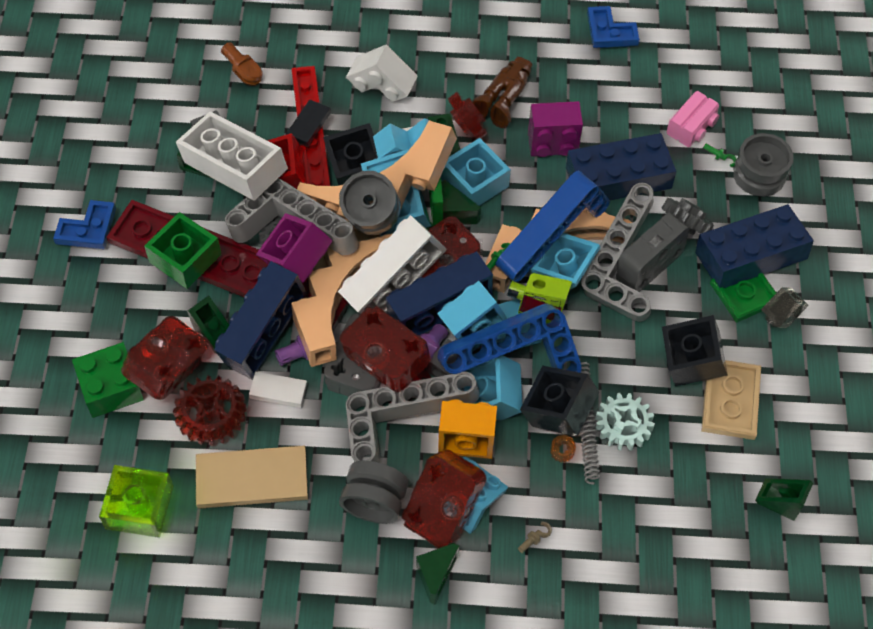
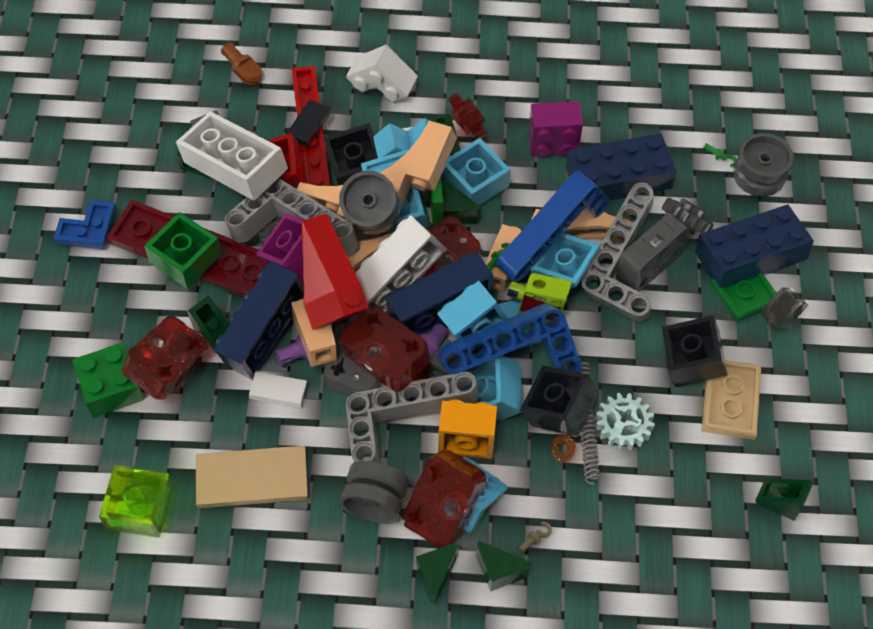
(207, 396): clear red gear -> none
(329, 279): none -> red wedge
(501, 567): none -> dark green slope
(511, 80): reddish brown piece -> none
(609, 34): blue plate -> none
(693, 118): bright pink brick -> none

